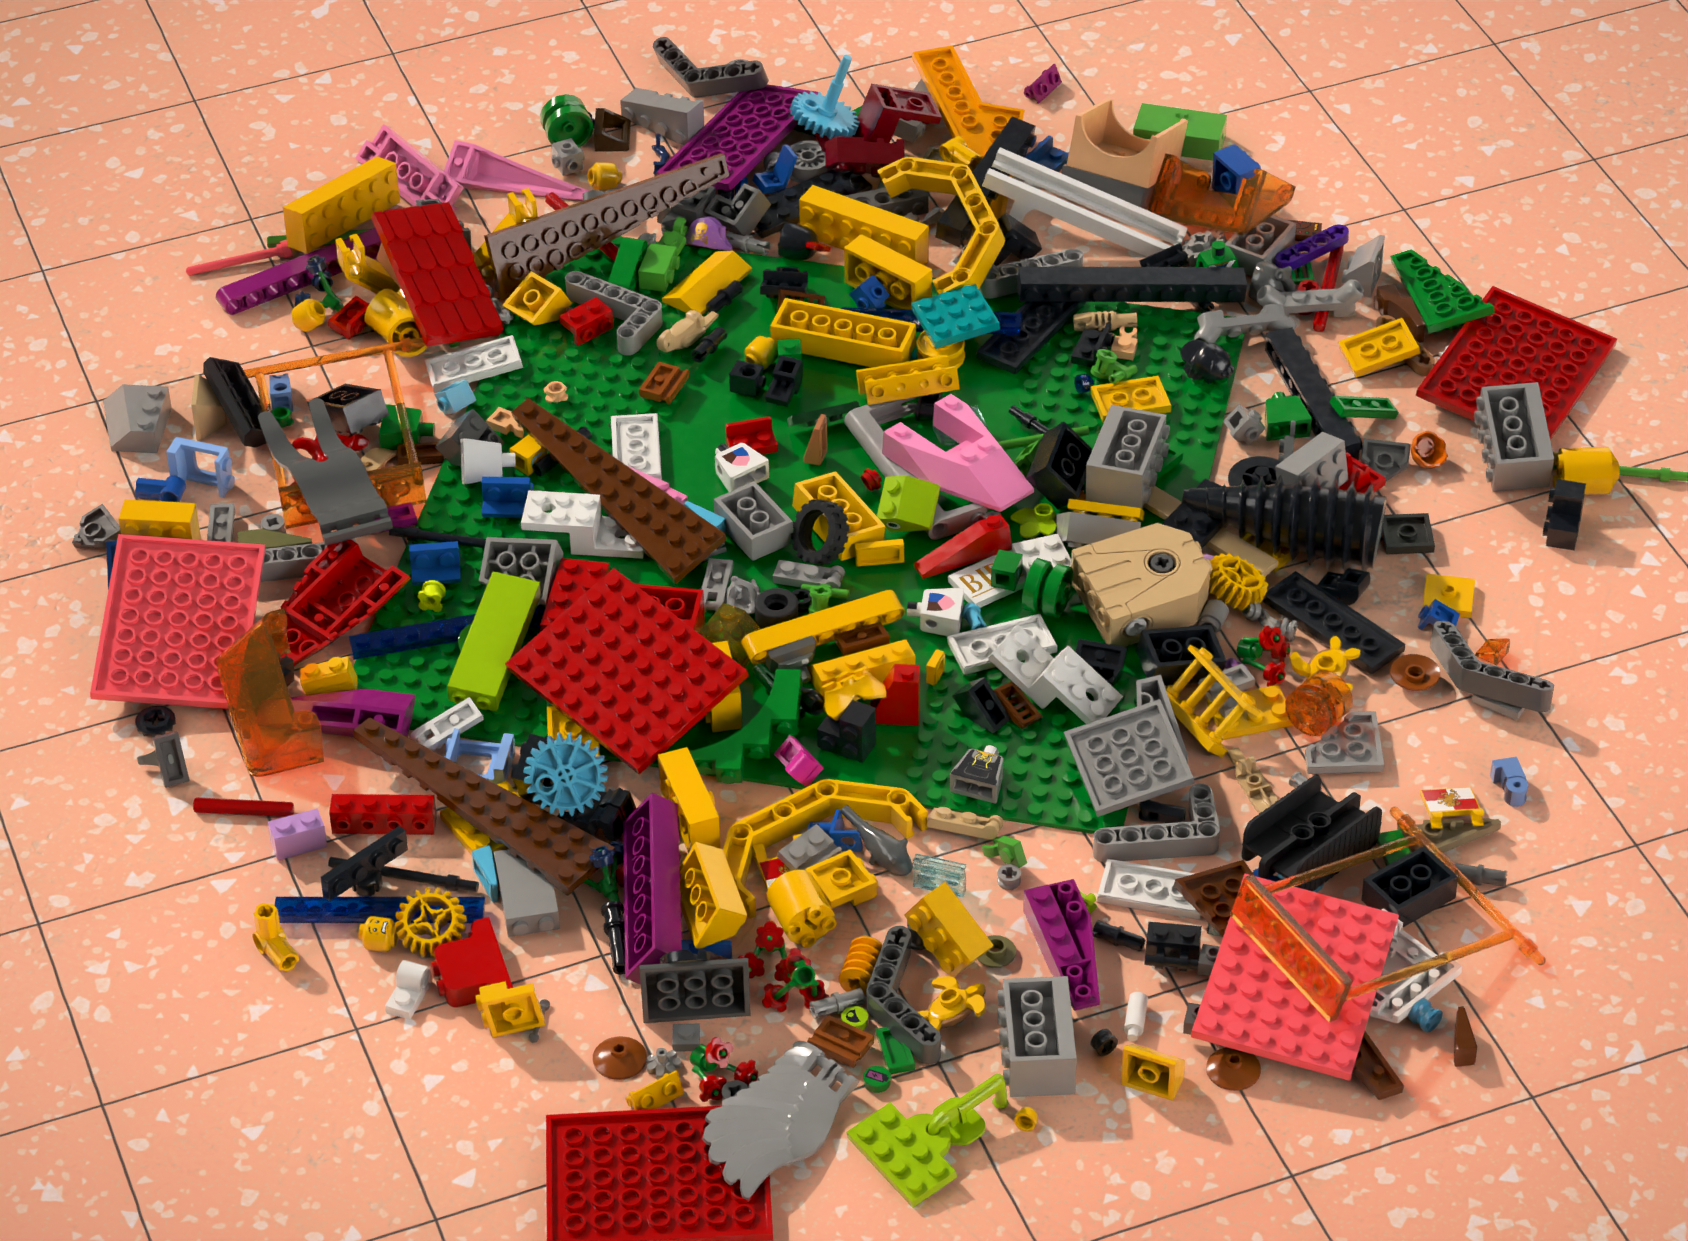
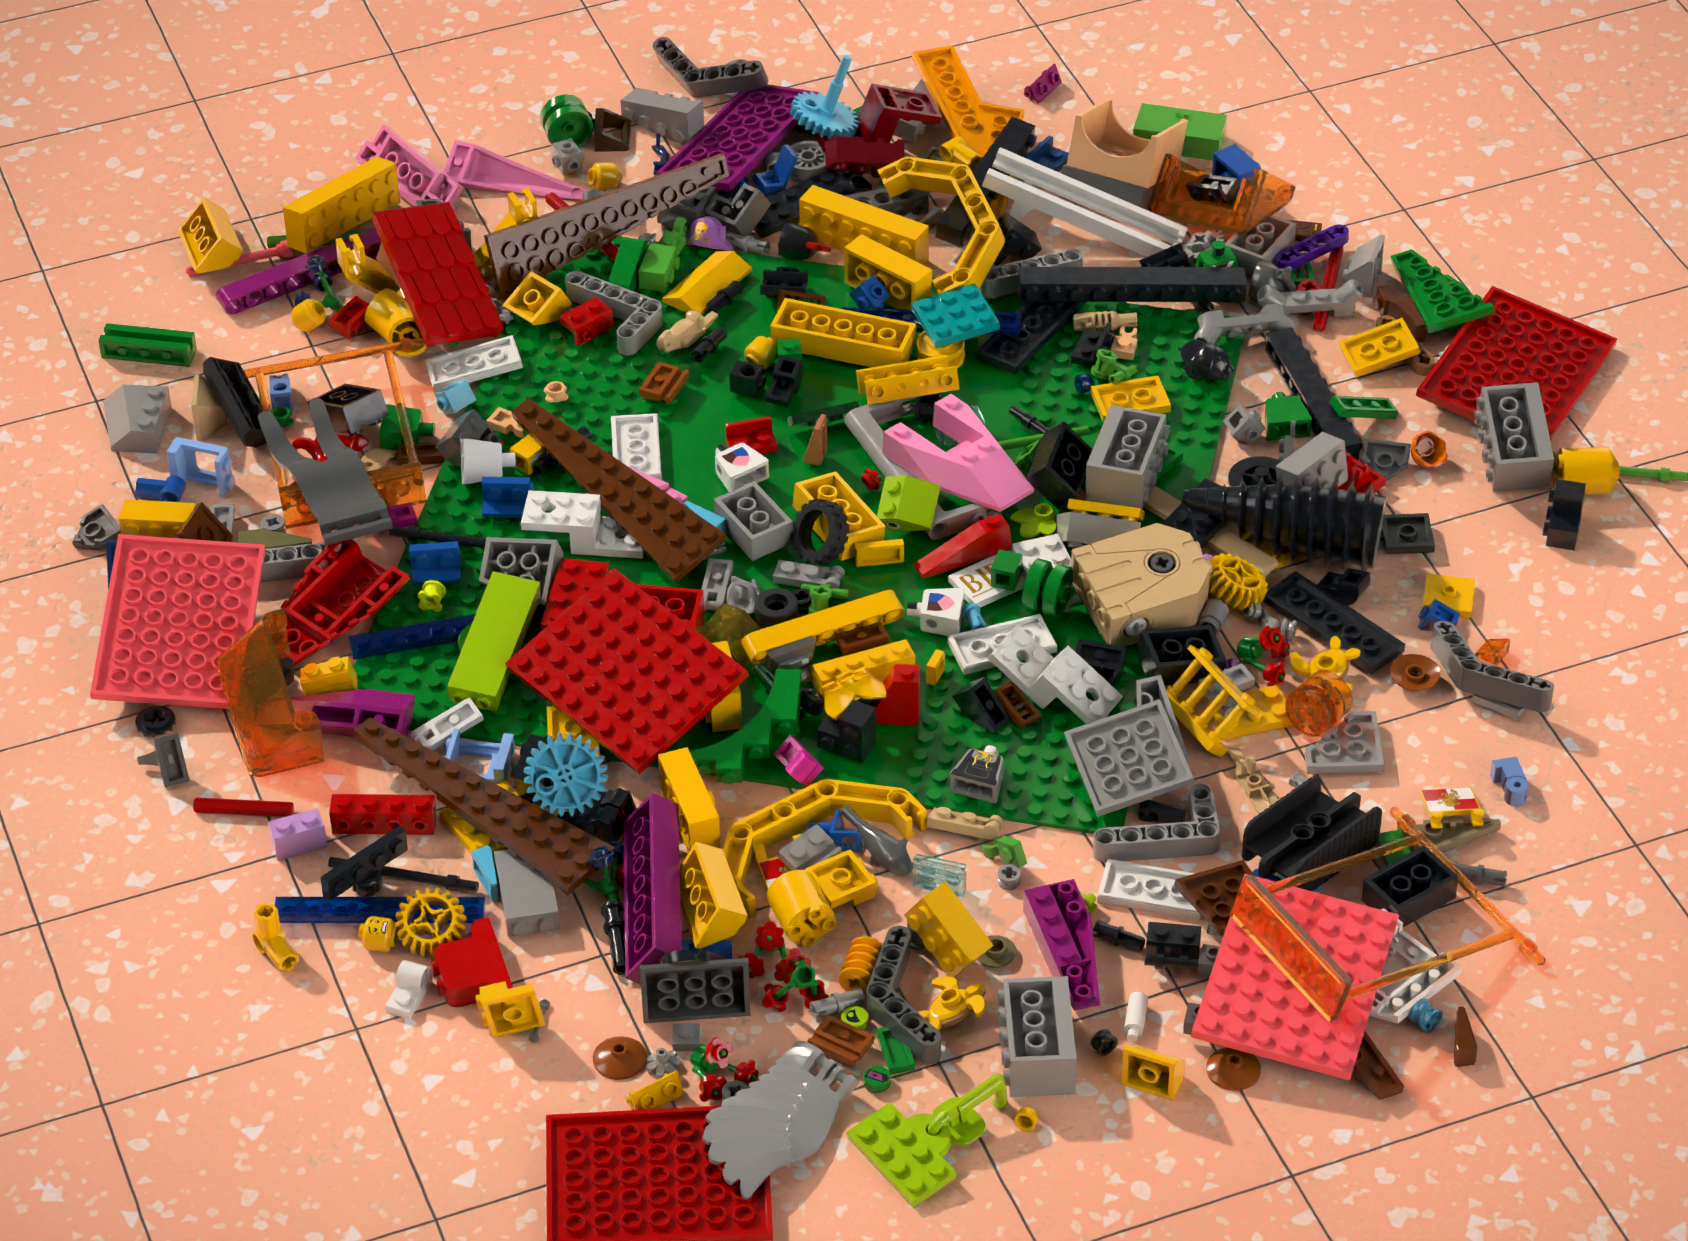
(148, 345): none -> green brick
(204, 526): none -> reddish brown tile
(209, 238): none -> yellow slope
(1213, 188): none -> black bracket

